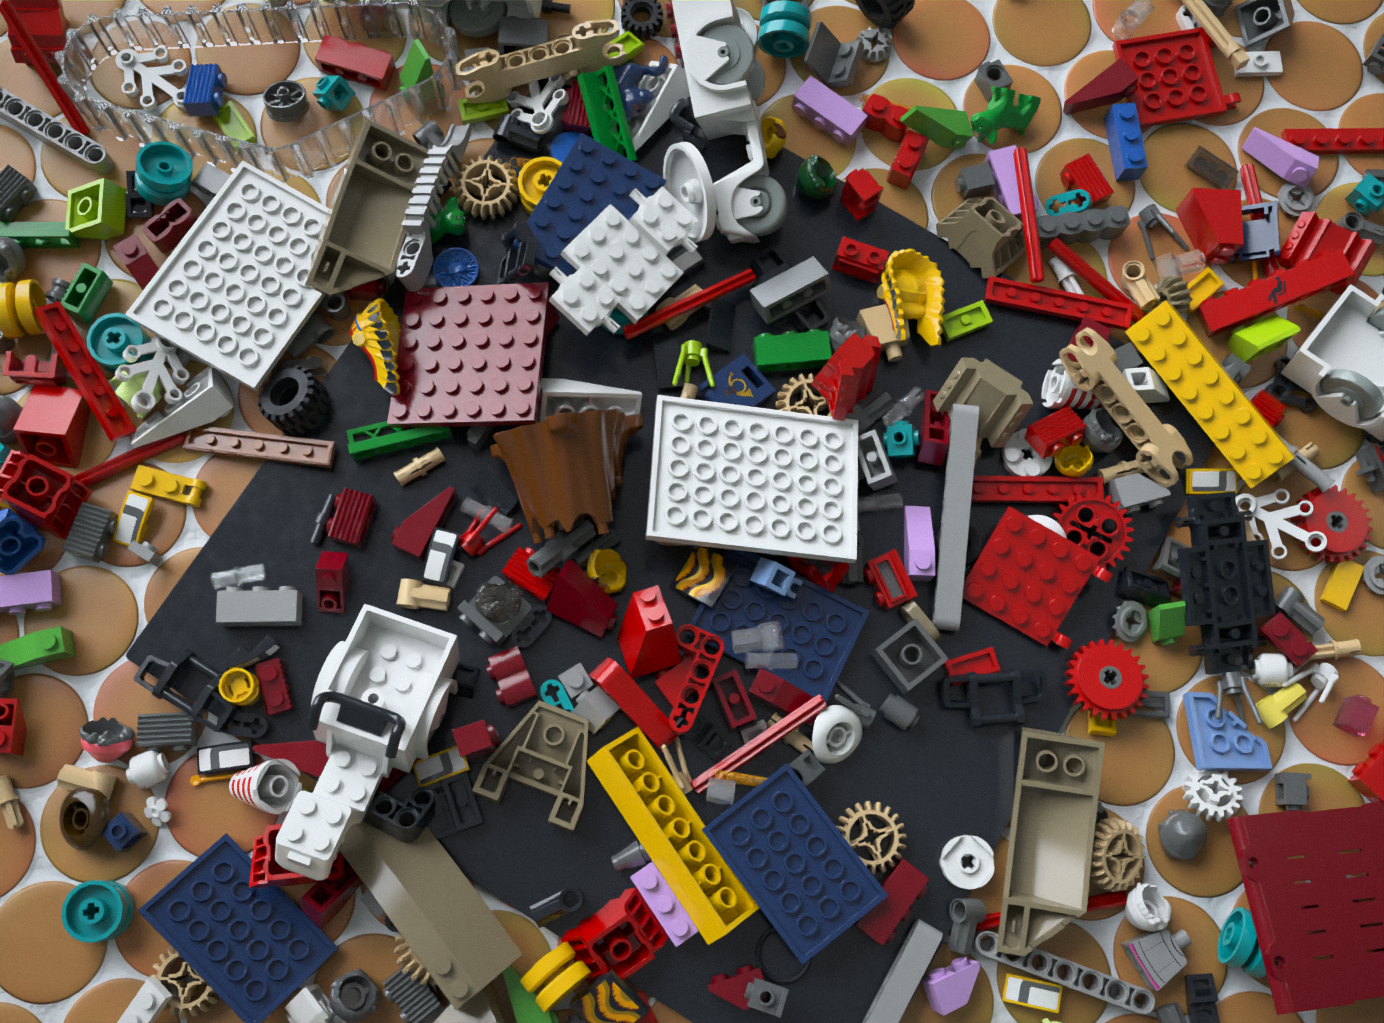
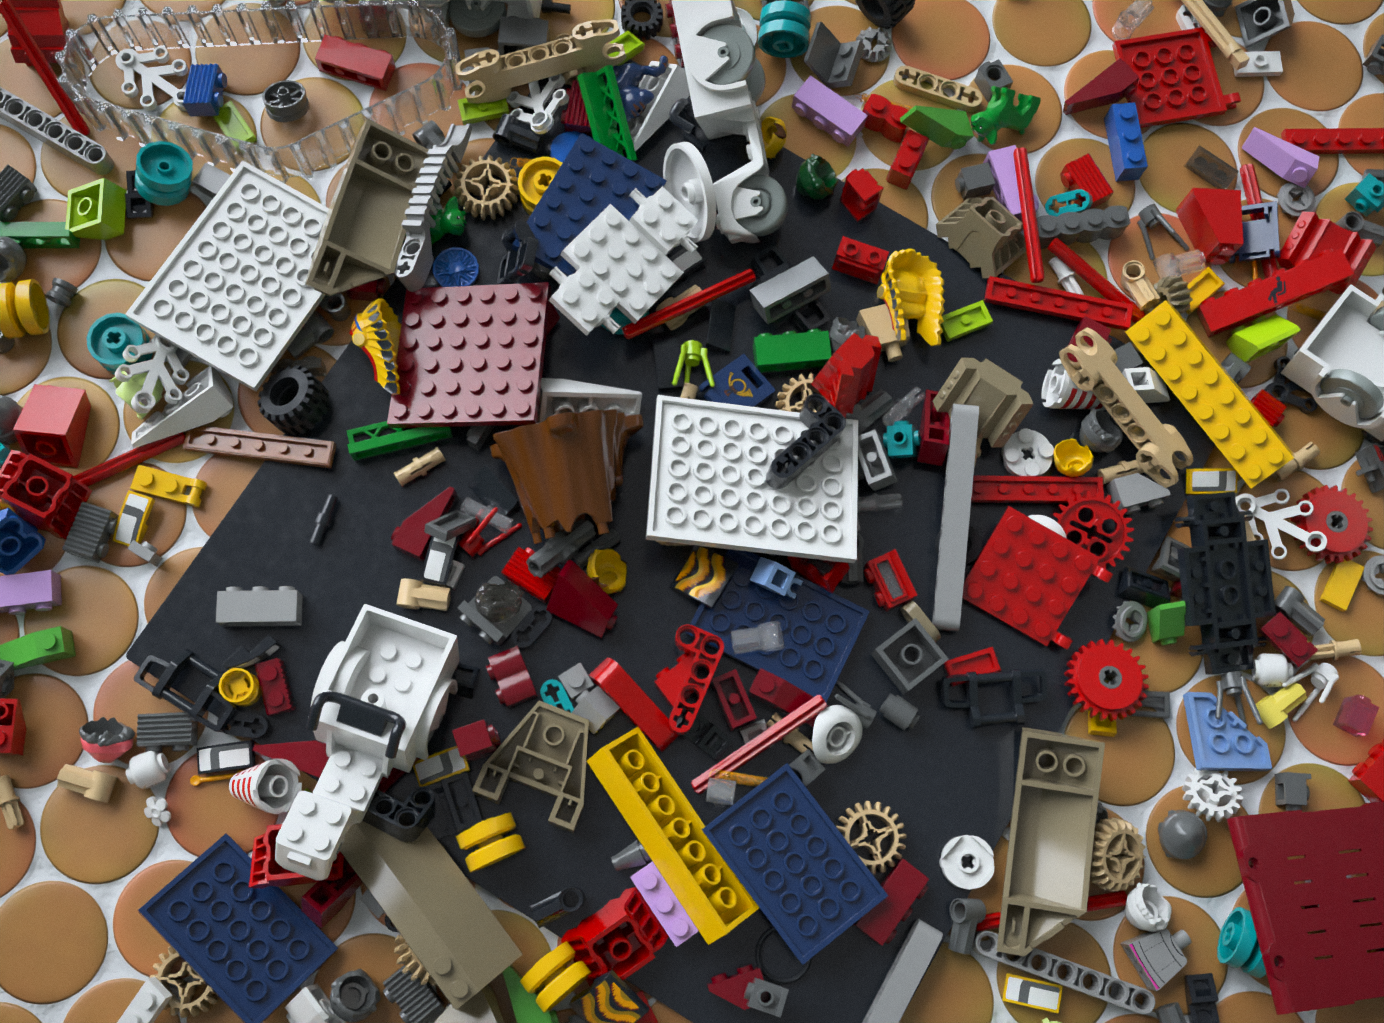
(35, 371): red window -> none
(81, 911): teal wheel -> none
(83, 817): dark brown hat -> none
(85, 371): red plate -> none
(86, 293): green brick -> none
(124, 831): dark blue brick -> none
(137, 260): dark red slope -> none
(170, 226): dark red brick -> none
(238, 576): clear axle -> none
(332, 581): dark red slope -> none
(333, 93): teal brick -> none
(351, 517): dark red brick -> none
(417, 67): bright green slope -> none
(450, 525): none -> dark grey tile
(490, 840): none -> yellow wheel
(648, 634): red slope -> none
(682, 779): tan plant -> none
(771, 660): clear axle -> none
(818, 431): none -> black beam
(918, 543): lavender slope -> none
(936, 93): none -> tan beam
(951, 986): lavender slope -> none
(1056, 432): red brick -> none
(1309, 469): light grey pin -> none

